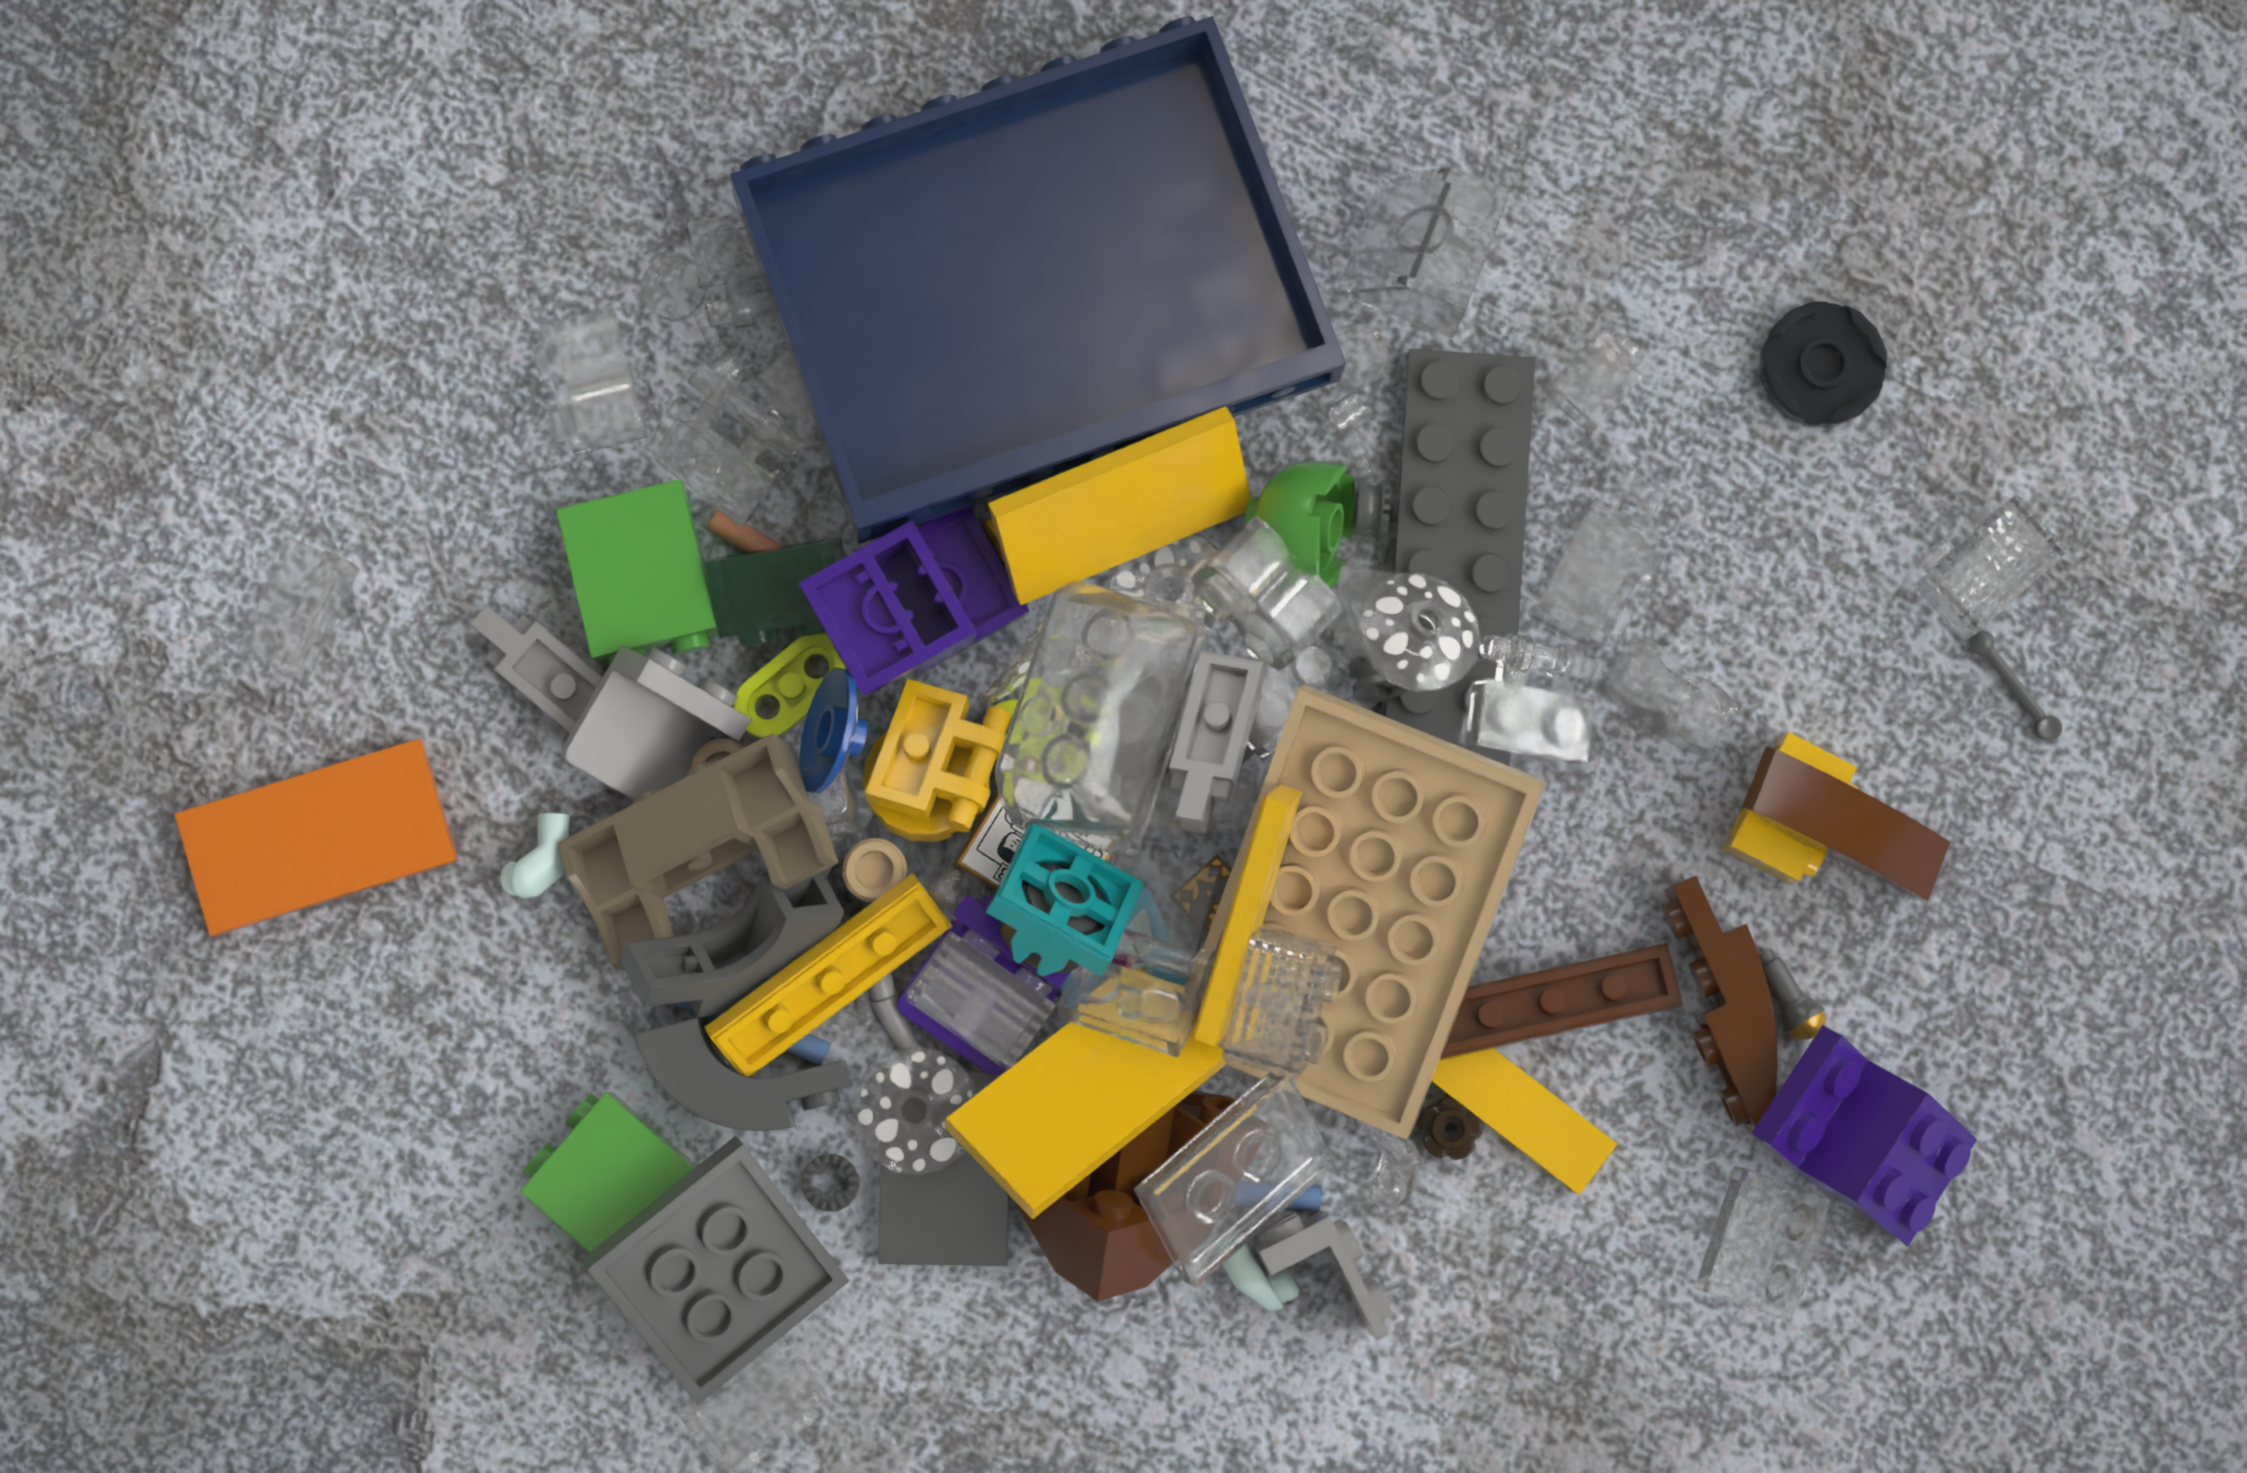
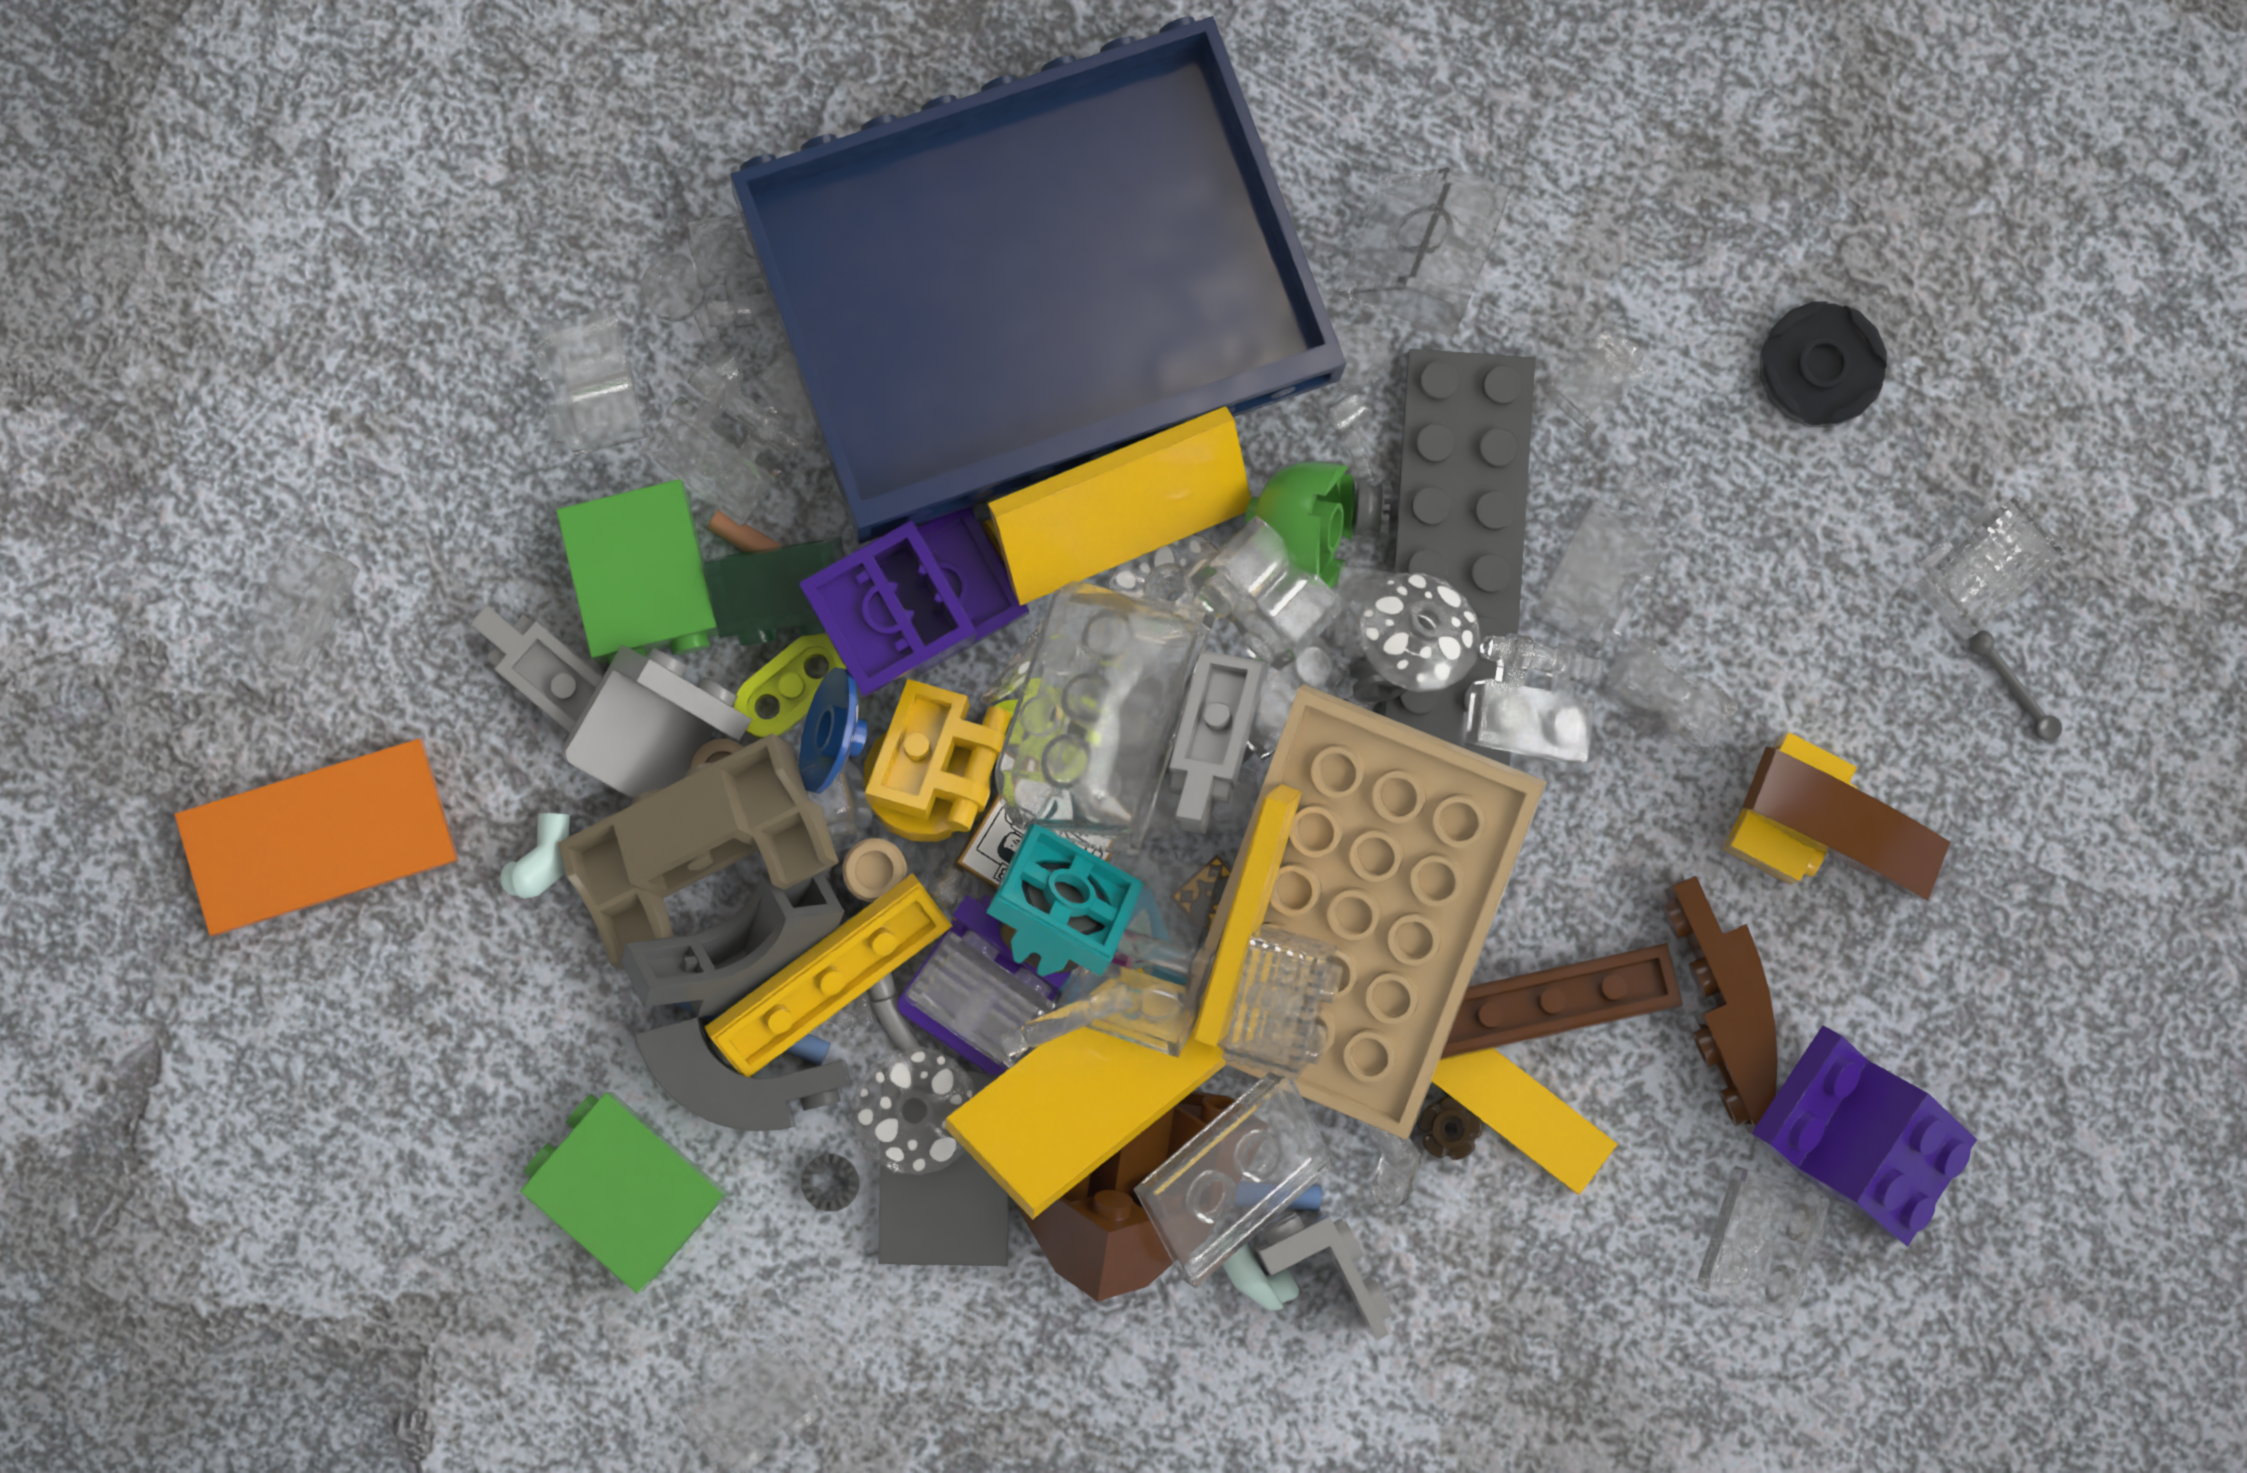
(715, 1270): dark grey plate -> none
(1066, 1020): none -> clear wheel
(1800, 1013): dark grey piece -> none

